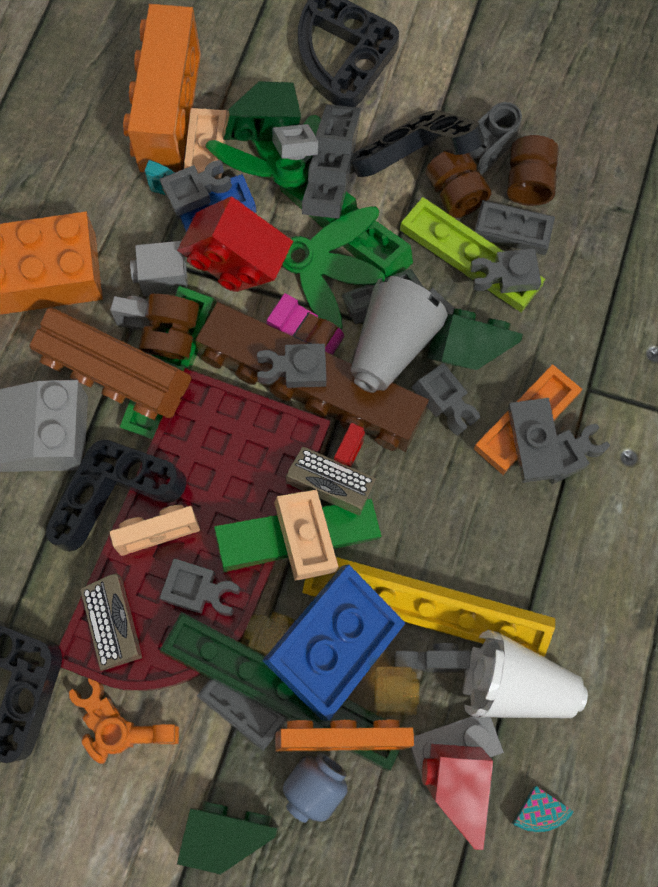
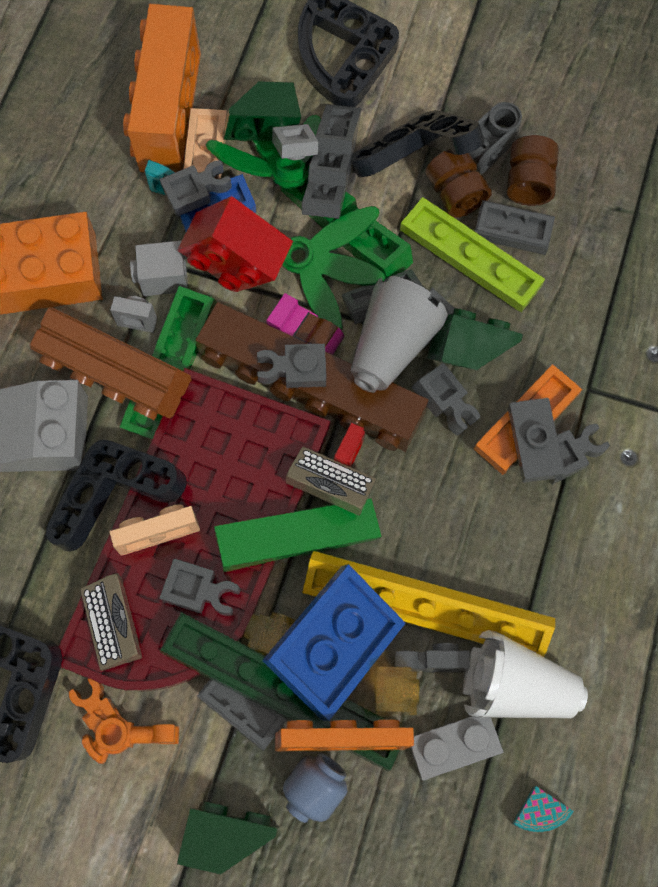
(173, 313): reddish brown wheel -> none
(306, 535): light nougat plate -> none
(461, 787): slope -> none
(512, 270): dark grey plate -> none

